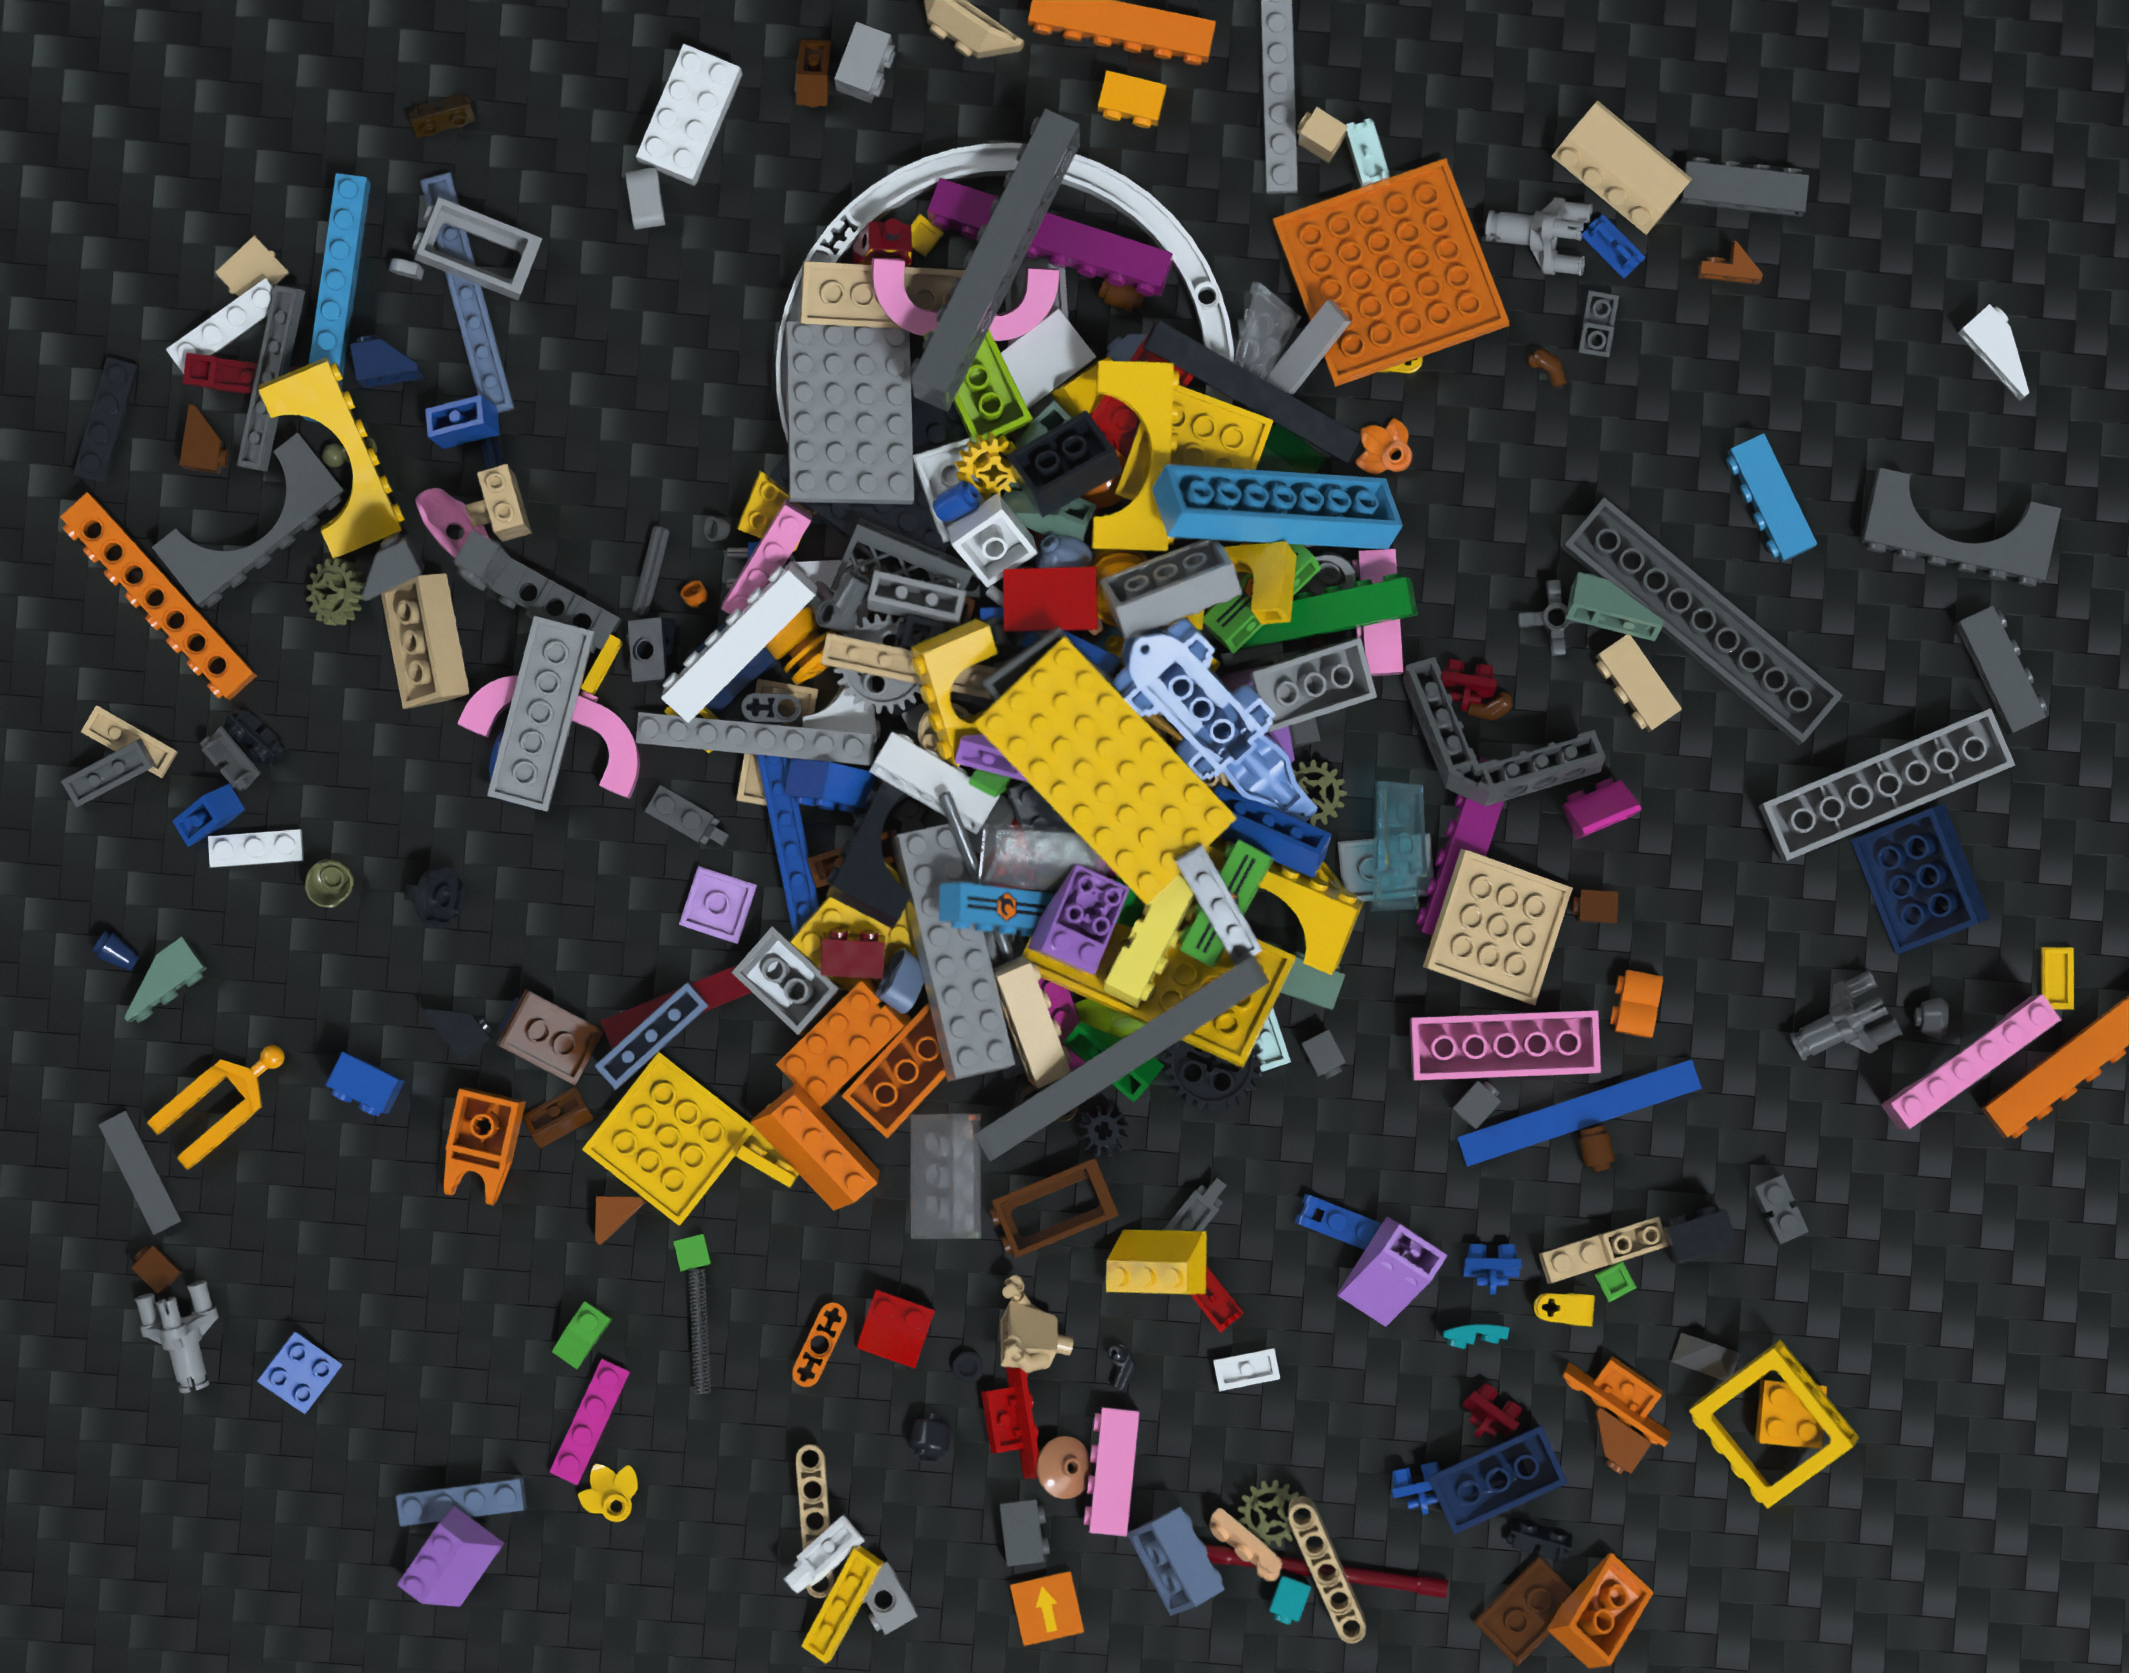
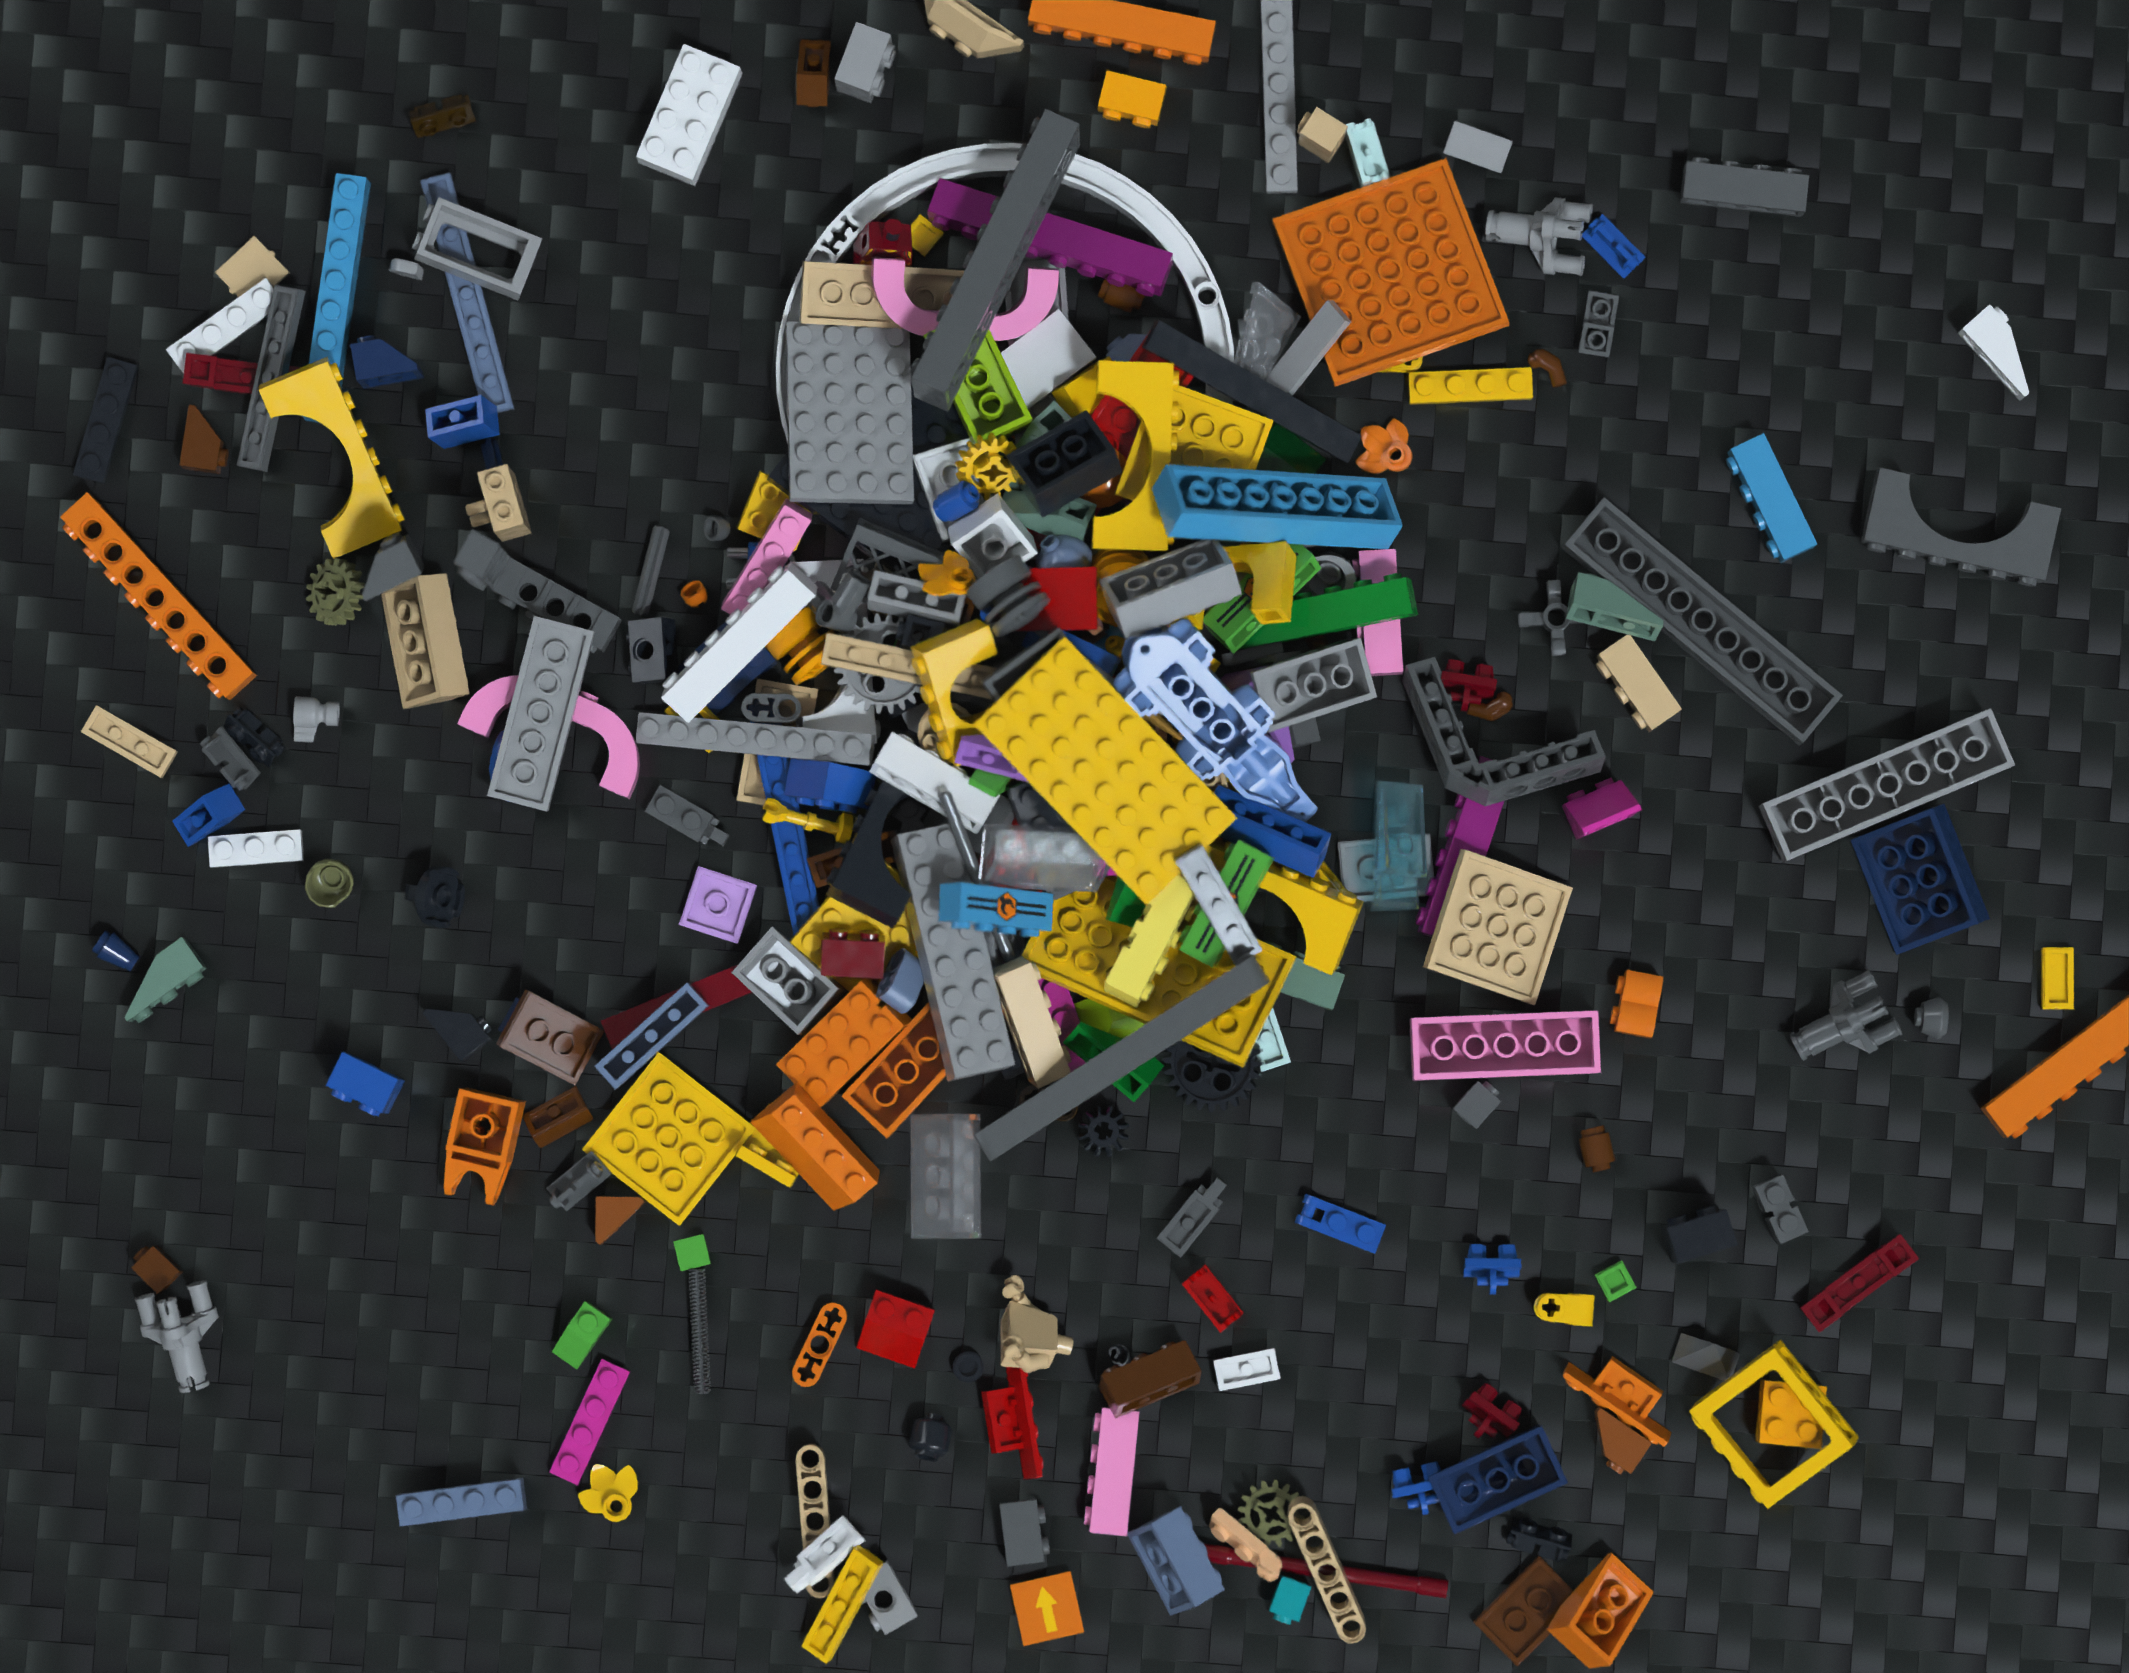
(108, 772): dark grey plate -> none
(140, 1172): dark grey tile -> none
(243, 1079): light orange piece -> none
(299, 1372): hinge -> none
(308, 494): dark grey arch -> none
(309, 713): none -> light grey piece
(335, 454): olive axle -> none
(440, 511): bright pink piece -> none
(450, 1561): medium lavender slope -> none
(578, 1181): none -> dark grey hinge
(601, 665): yellow tile -> none
(645, 198): light grey beam -> none
(777, 812): none -> yellow piece
(949, 577): none -> light orange plate
(1012, 601): none -> dark grey wheel
(1019, 1245): reddish brown piece -> none
(1053, 1470): nougat dish -> none
(1079, 920): medium lavender slope -> none
(1149, 1378): none -> reddish brown brick
(1158, 1262): yellow slope -> none
(1323, 1054): dark grey brick -> none
(1327, 778): olive gear -> none
(1391, 1272): medium lavender slope -> none
(1464, 1334): teal slope -> none
(1470, 385): none -> yellow plate
(1478, 146): none -> light grey hinge
(1579, 1113): blue tile -> none
(1596, 906): reddish brown brick -> none
(1603, 1249): tan slope -> none
(1621, 167): tan slope -> none
(1740, 269): dark orange slope -> none
(1859, 1282): none -> dark red slope
(1958, 1073): bright pink arch -> none
(2001, 669): dark grey brick -> none

